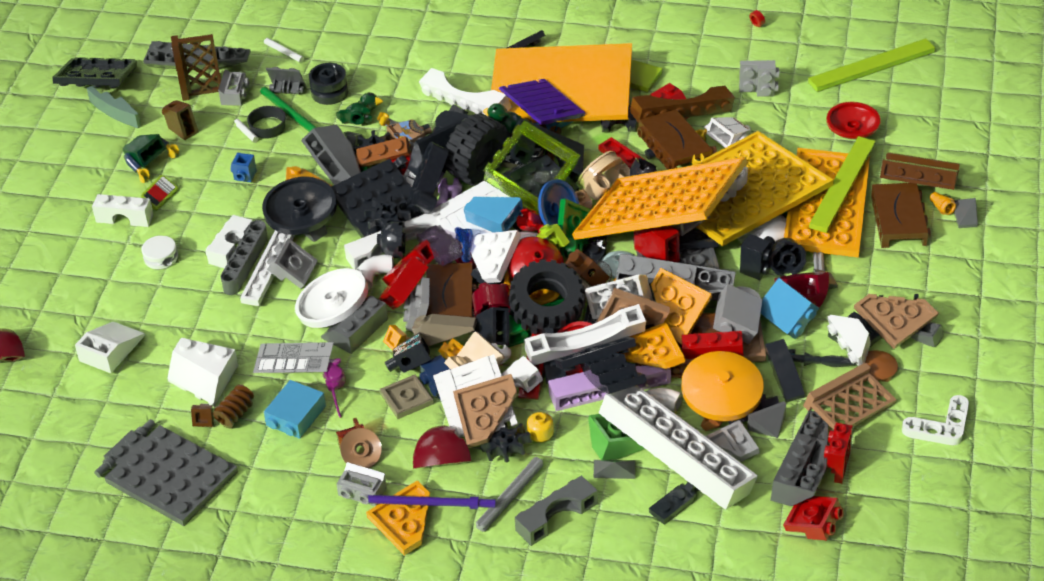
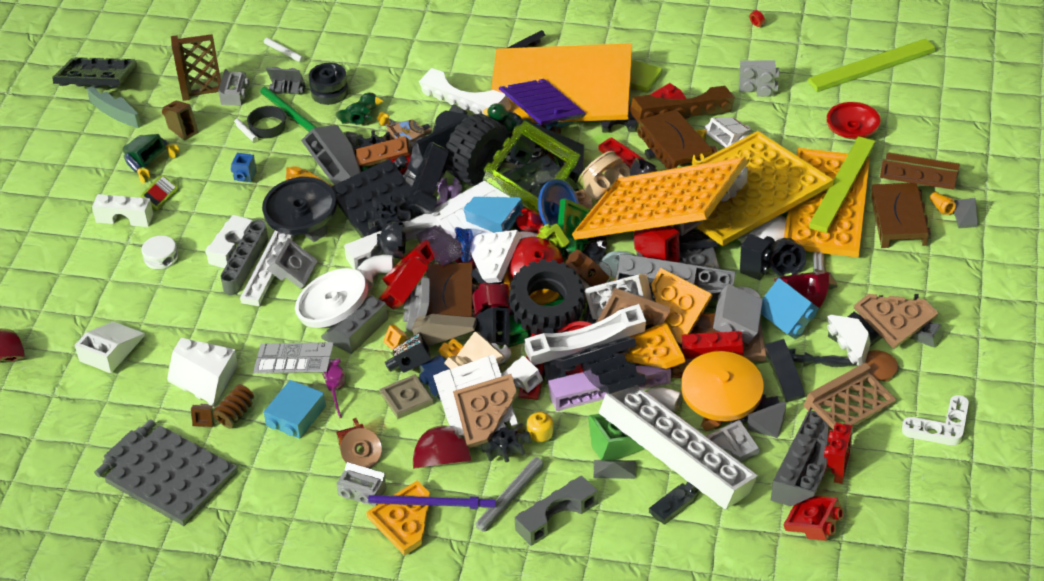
(161, 56): dark grey wedge -> none

